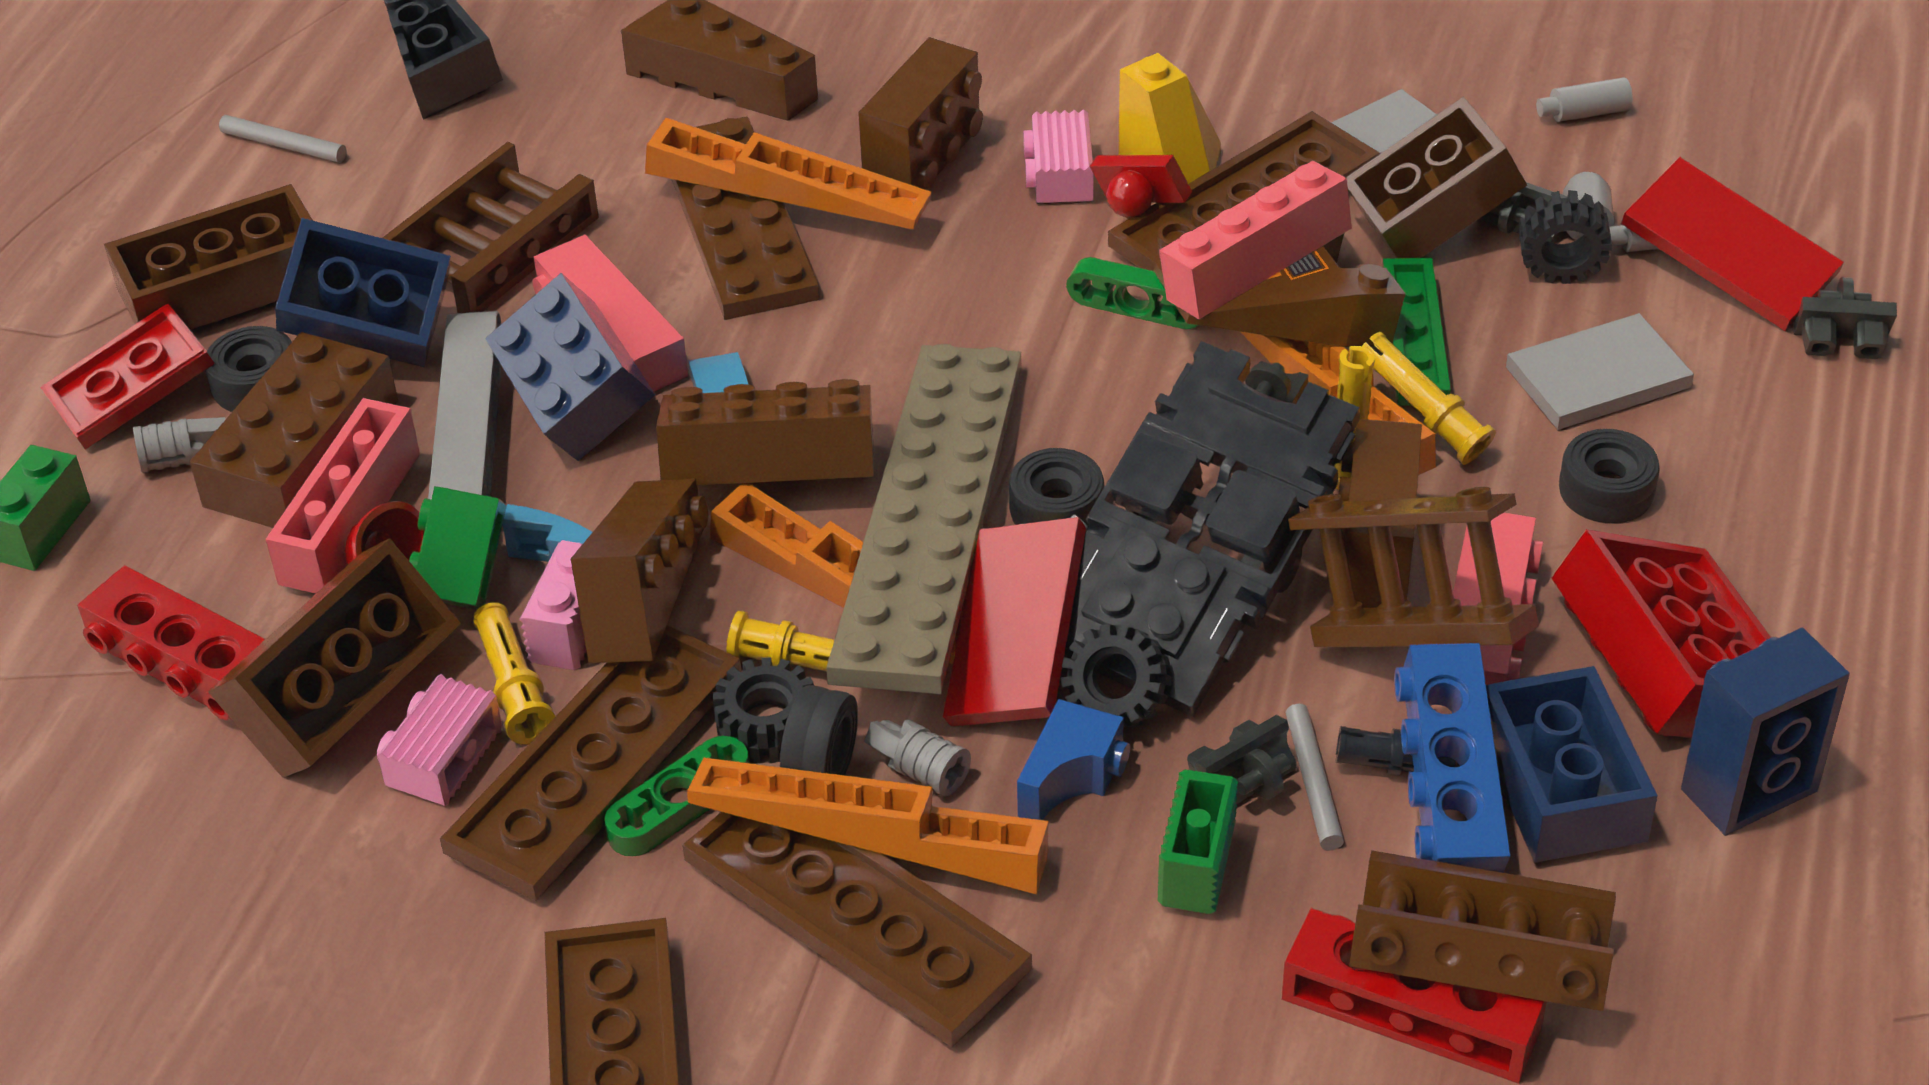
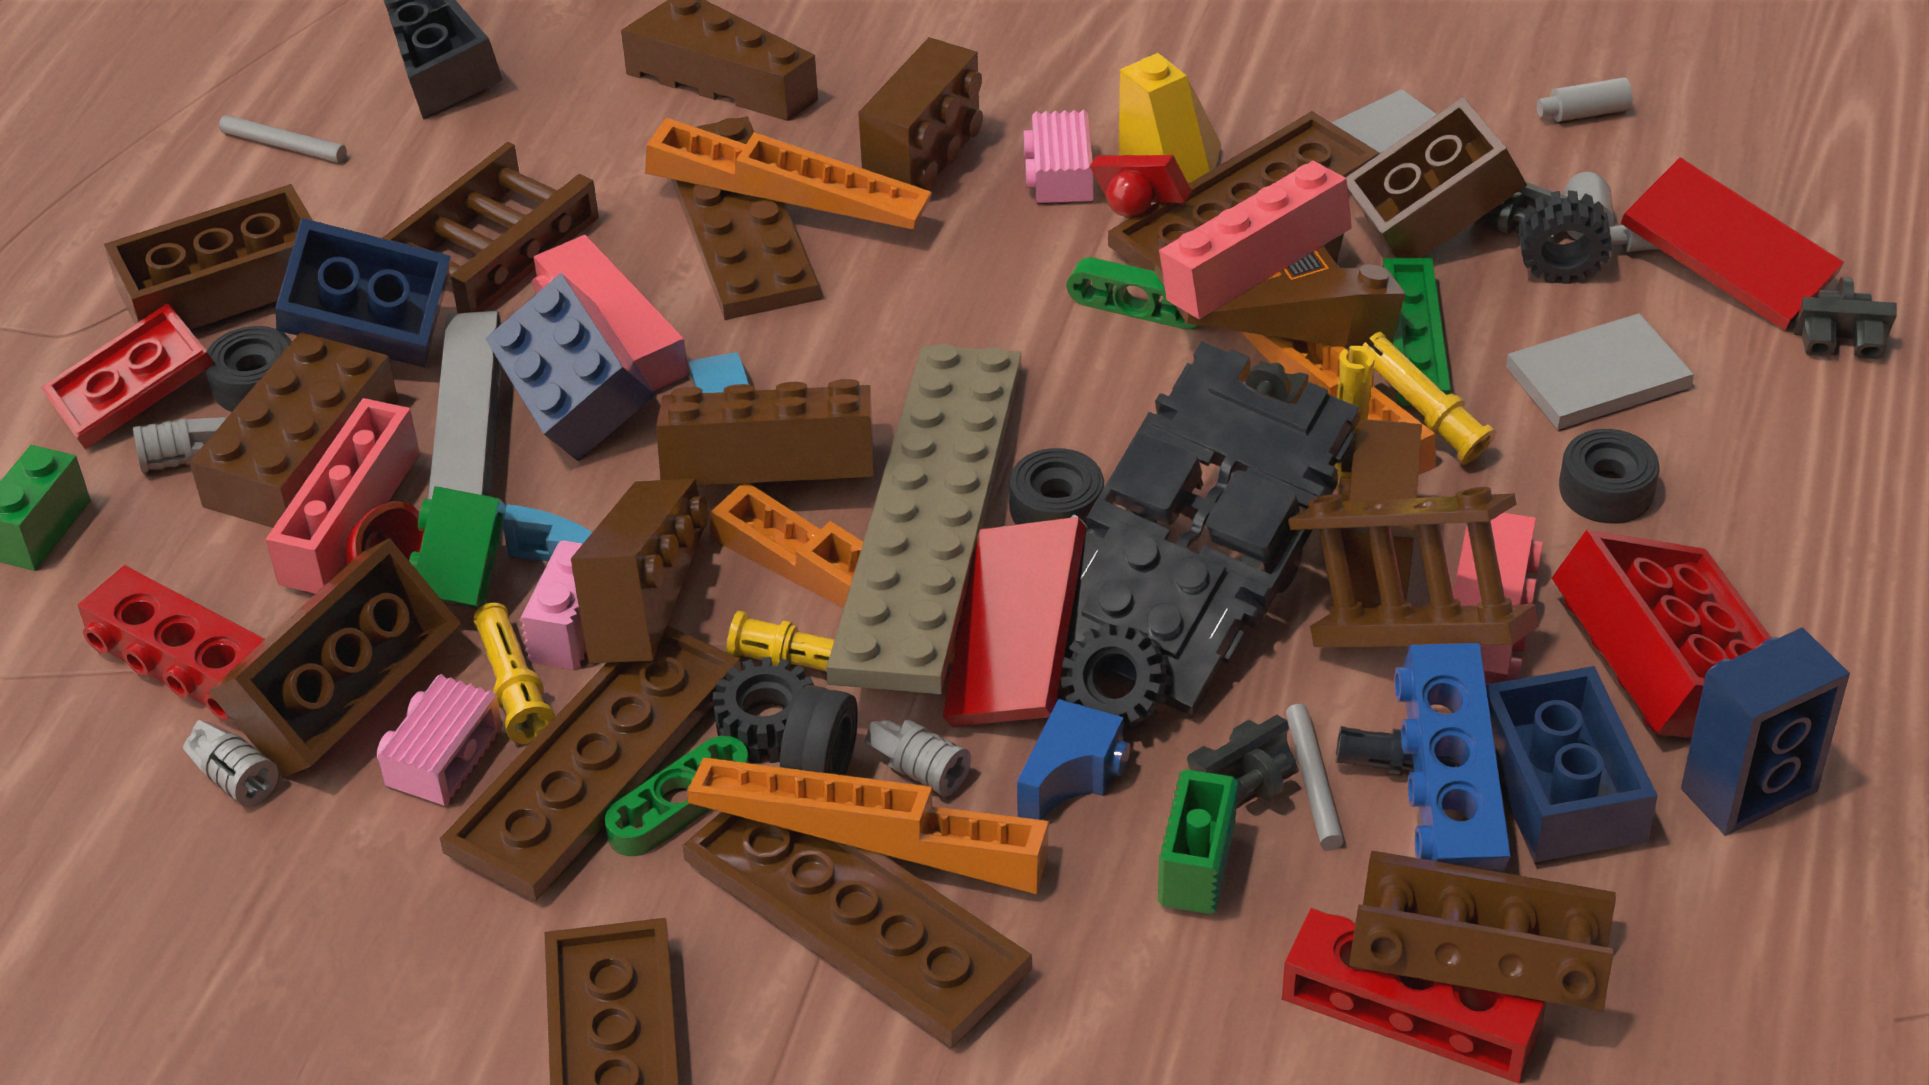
(231, 763): none -> light grey hinge

